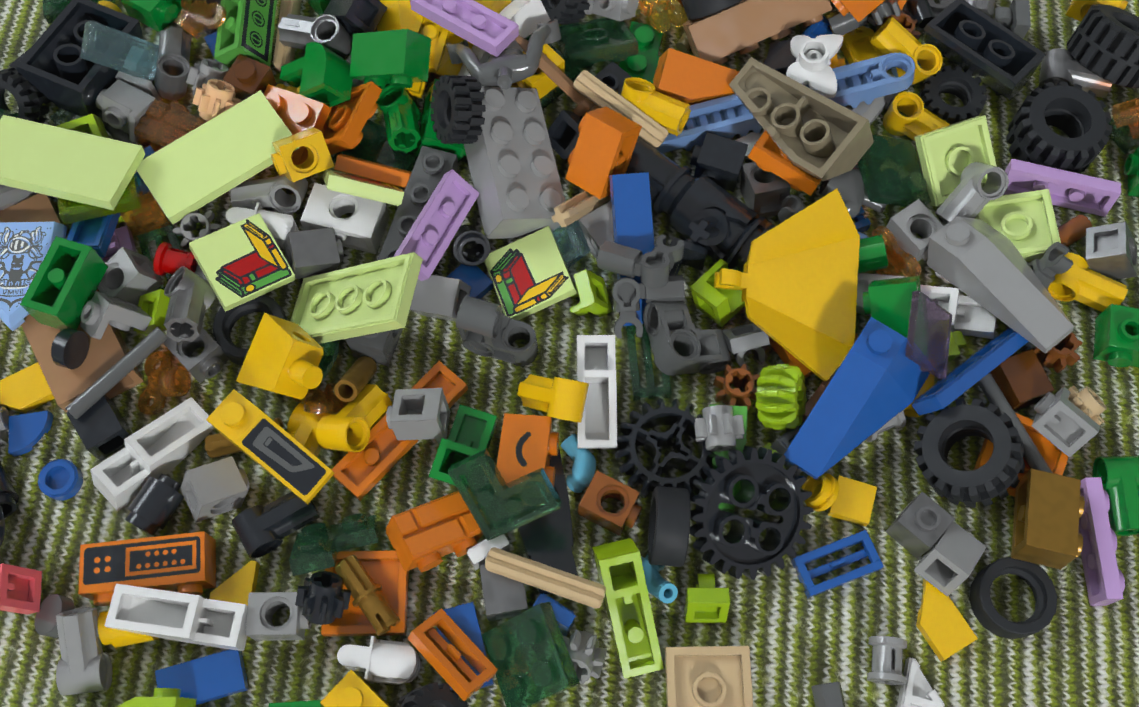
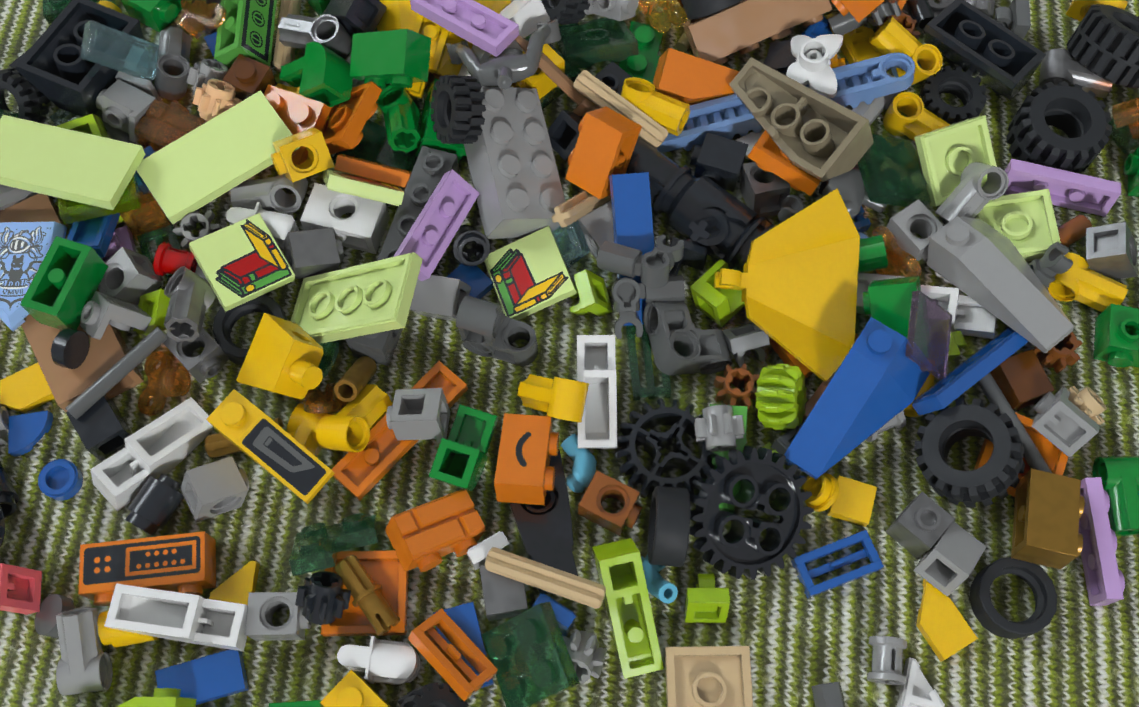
(264, 527): black piece -> none
(500, 505): clear green plate -> none

